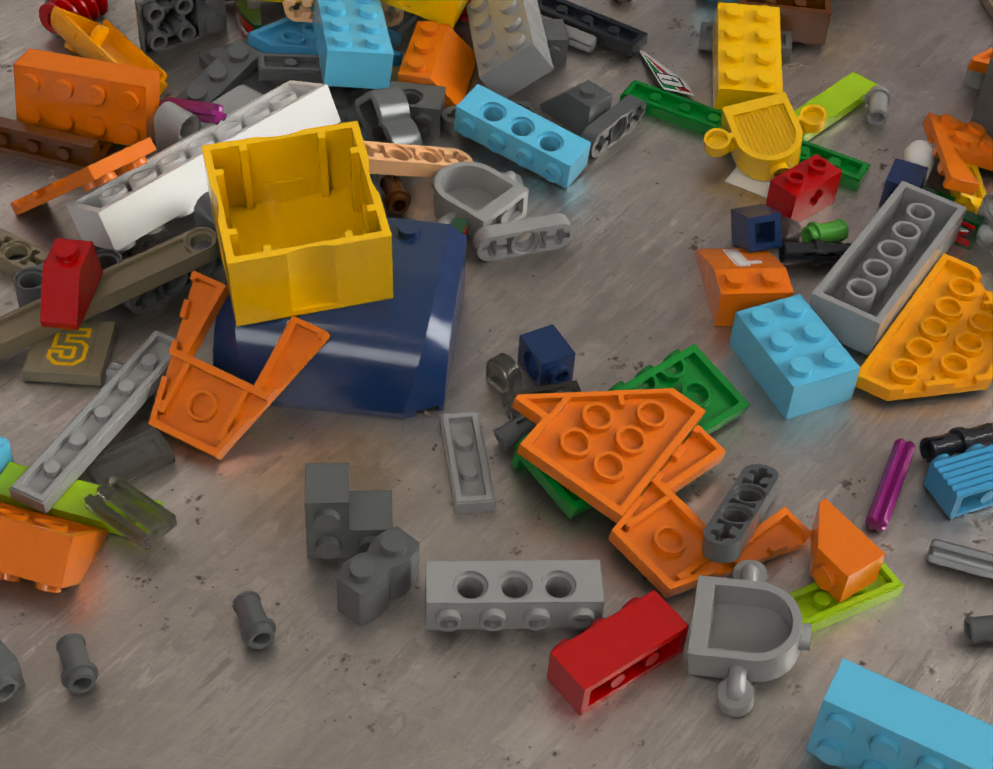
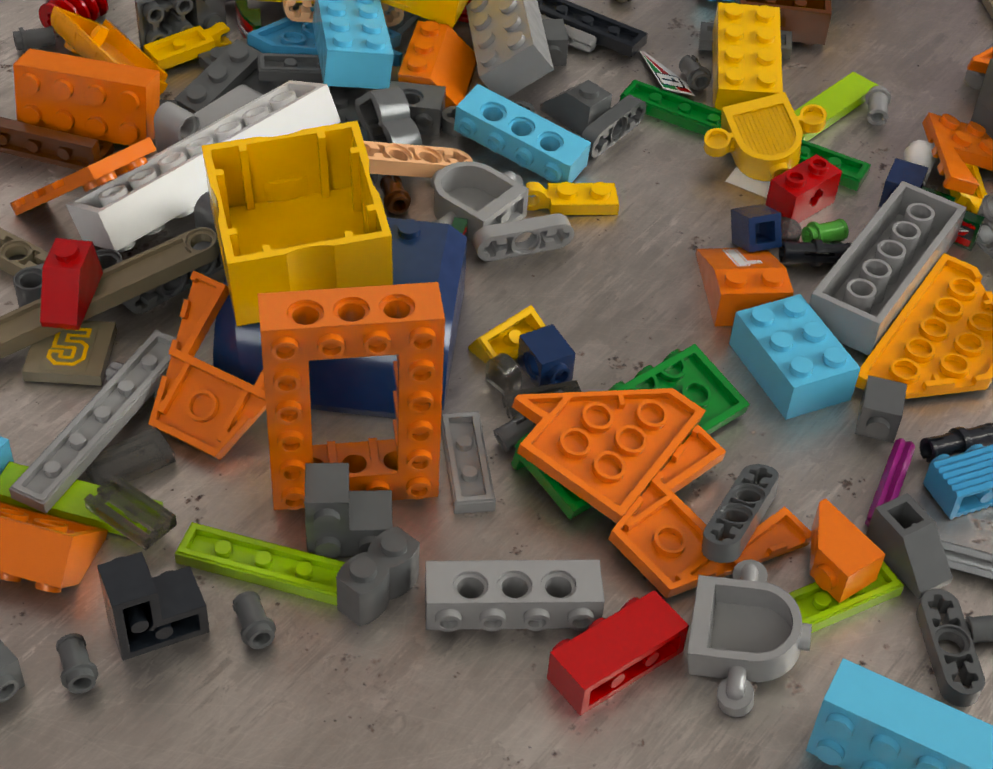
(34, 38): none -> dark grey pin
(148, 609): none -> black brick
(186, 45): none -> yellow plate
(207, 112): magenta axle -> none
(259, 562): none -> lime tile
(354, 324): none -> orange brick
(506, 335): none -> yellow slope
(574, 198): none -> yellow plate
(697, 75): none -> dark grey pin
(881, 409): none -> dark grey brick
(910, 544): none -> dark grey slope
(946, 664): none -> dark grey beam

